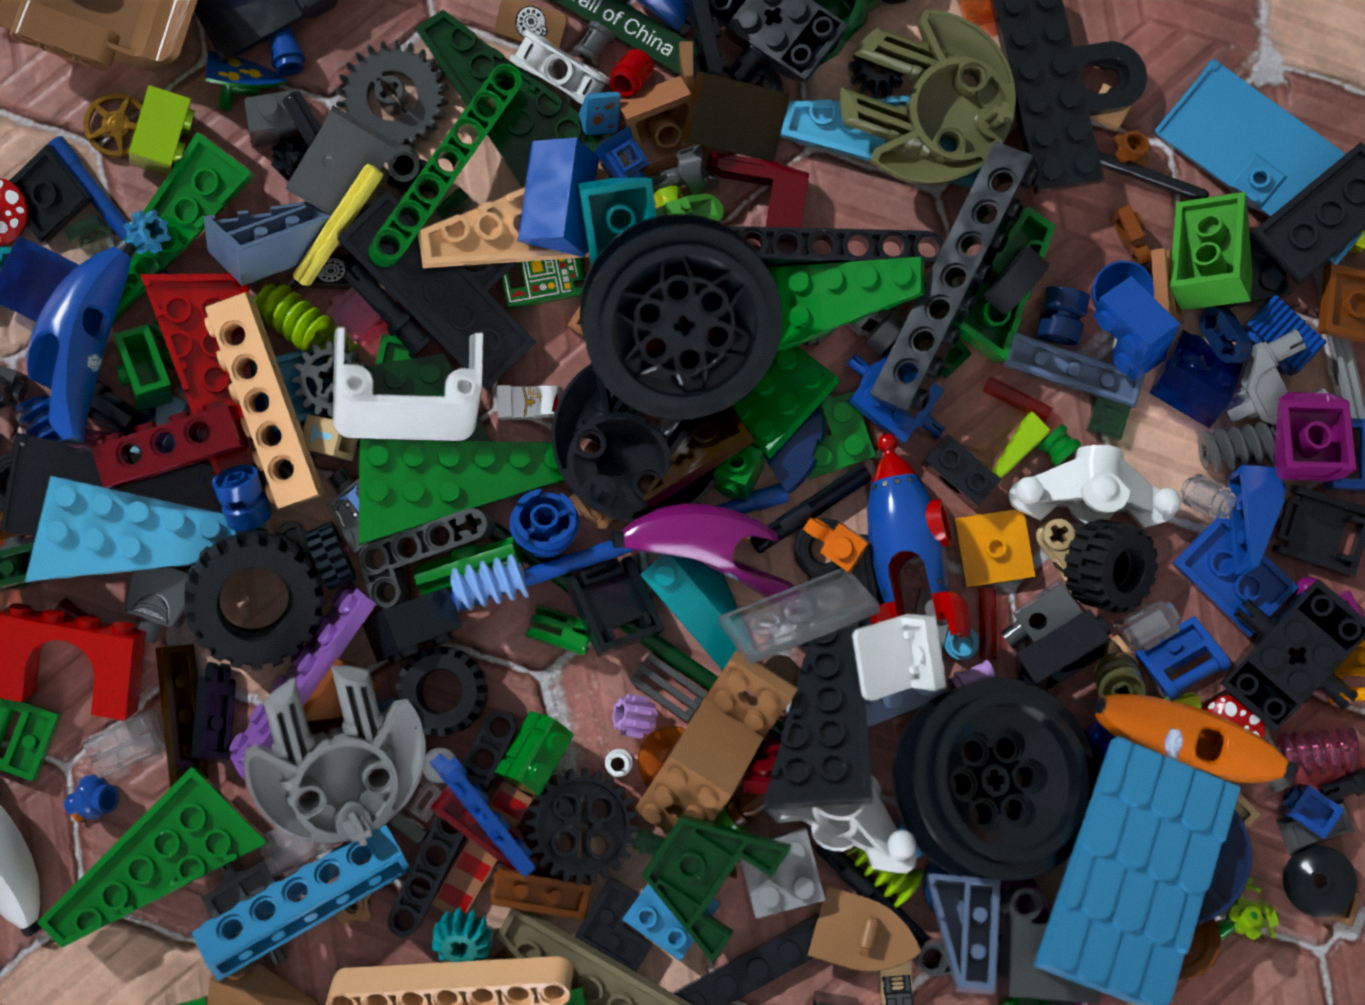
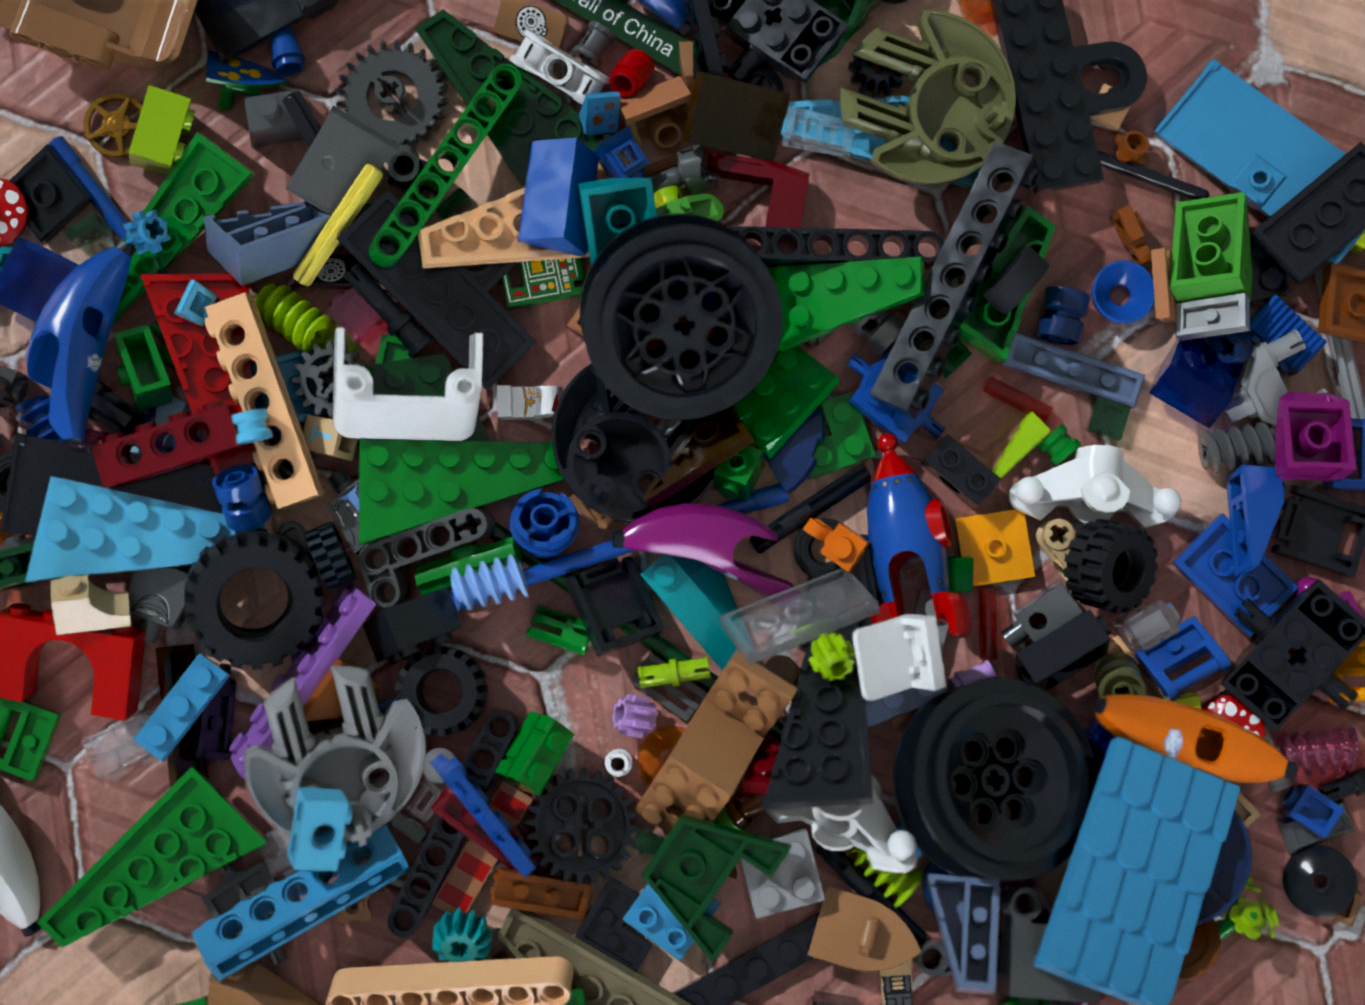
(85, 607): none -> tan arch
(91, 798): blue animal -> none
(181, 707): none -> dark azure plate
(194, 301): none -> medium azure slope
(252, 426): none -> medium azure wheel
(288, 155): black gear -> none
(313, 809): none -> medium azure brick
(674, 672): none -> lime pin
(803, 142): none -> clear slope
(832, 656): none -> lime gear
(960, 573): none -> green slope
(961, 648): medium azure plate -> none
(1140, 326): blue brick -> none
(1208, 496): clear brick -> none
(1213, 317): none -> light grey plate

